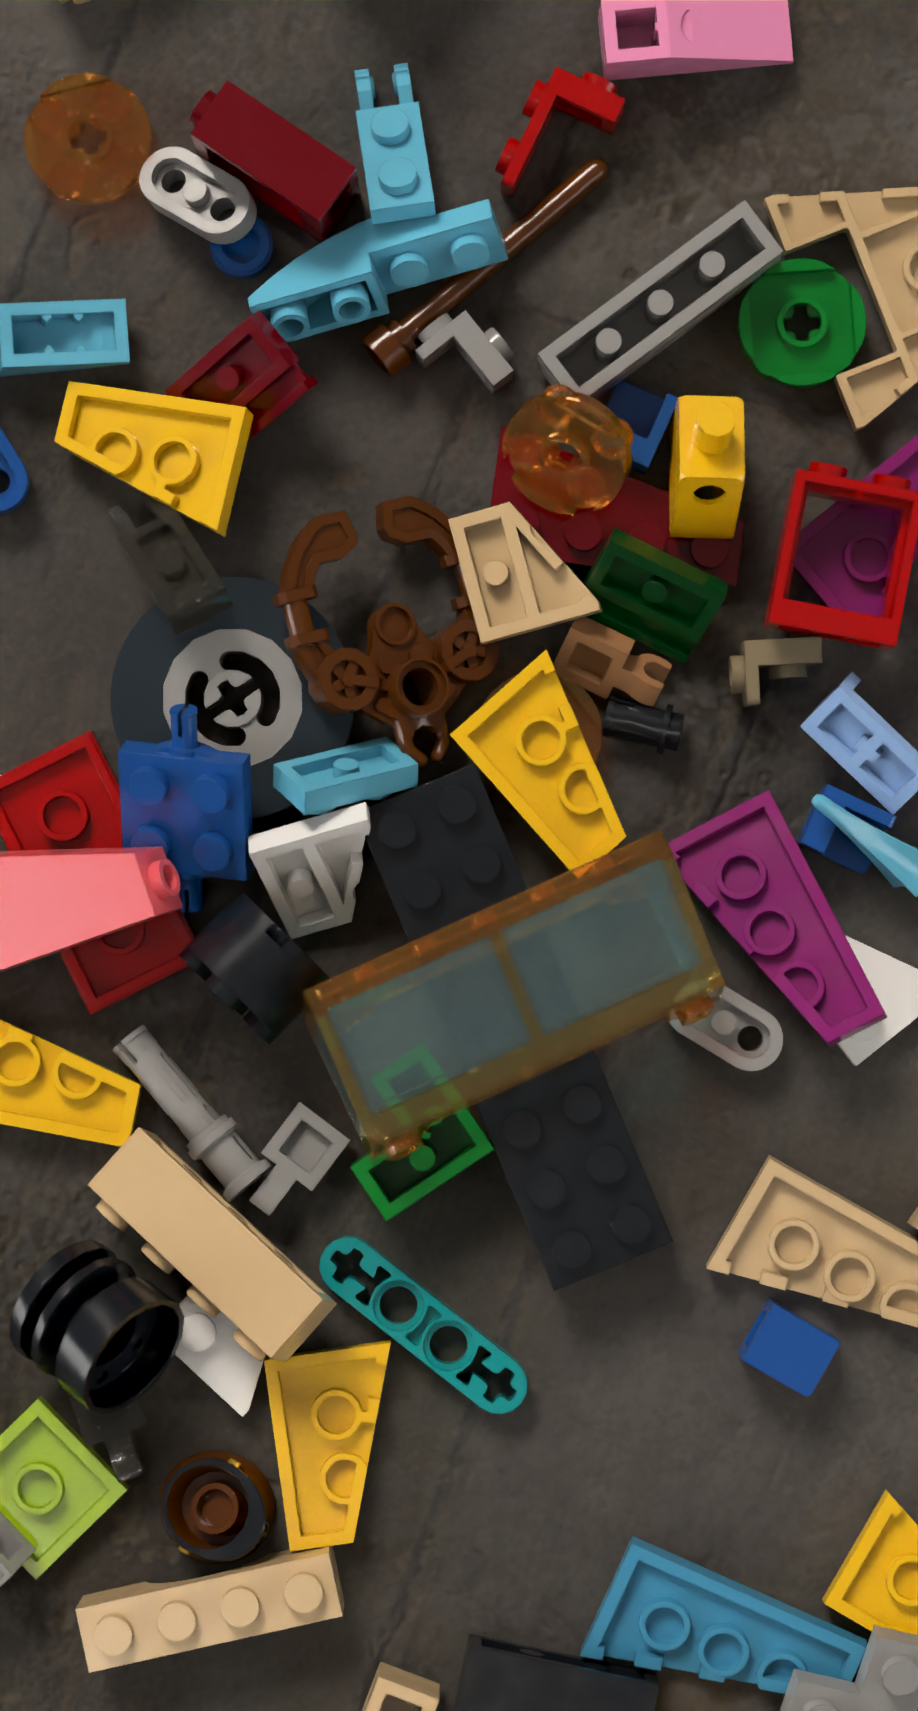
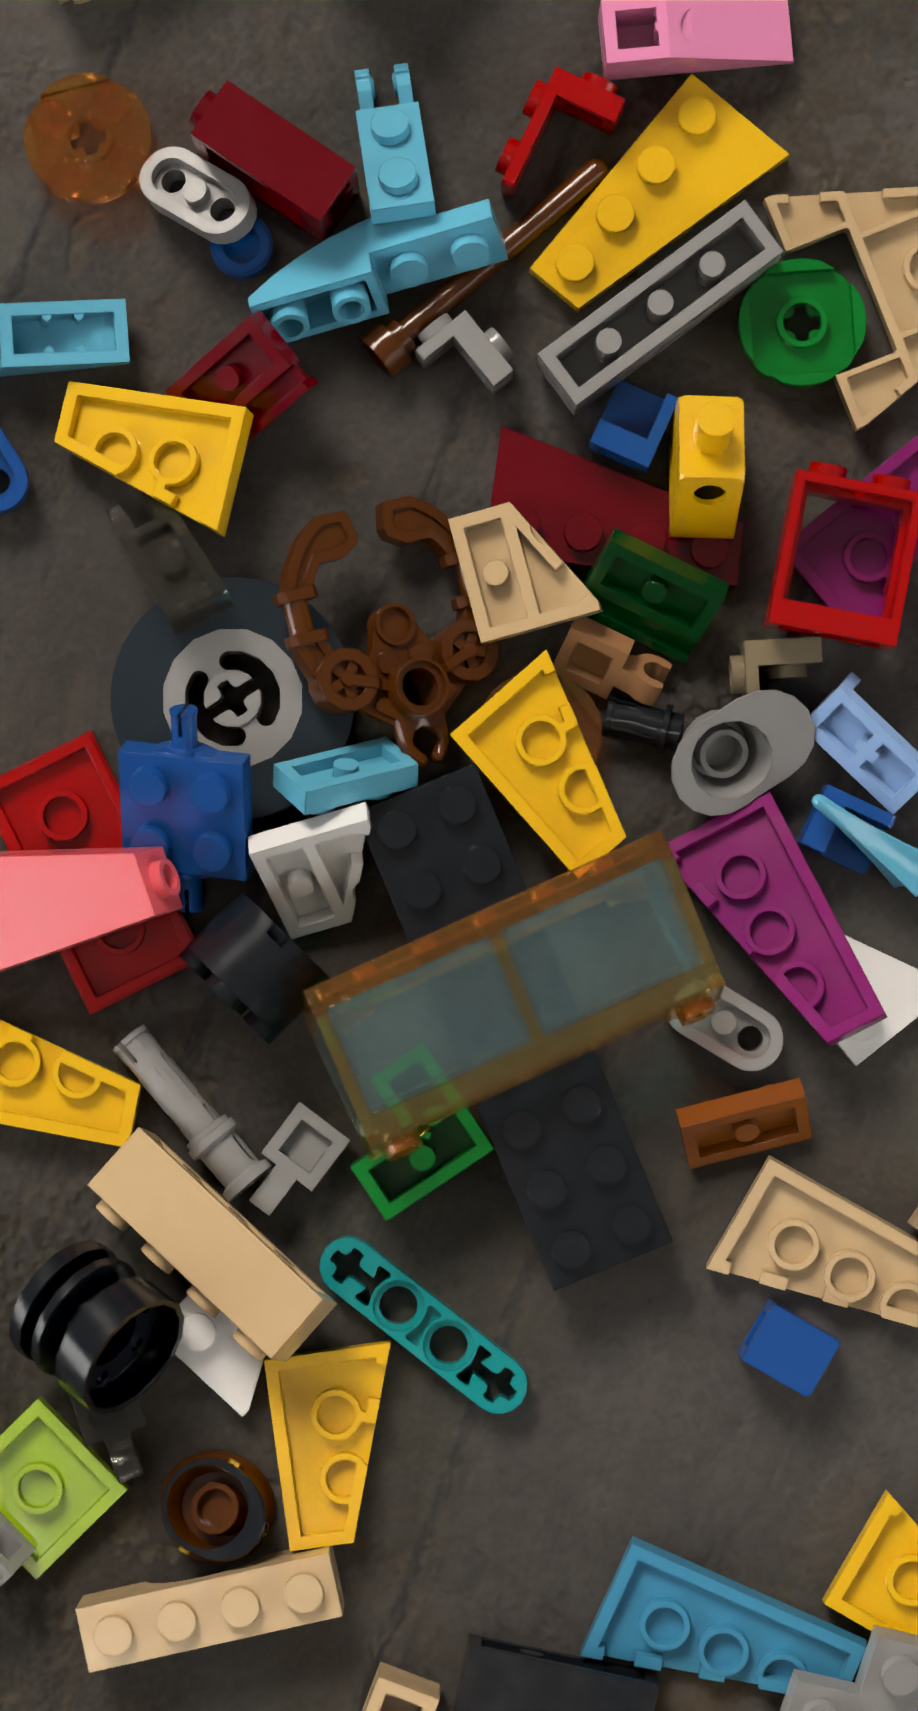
(588, 427): clear orange plate -> none
(669, 180): none -> yellow wing
(741, 751): none -> light grey piece
(744, 1123): none -> dark orange plate

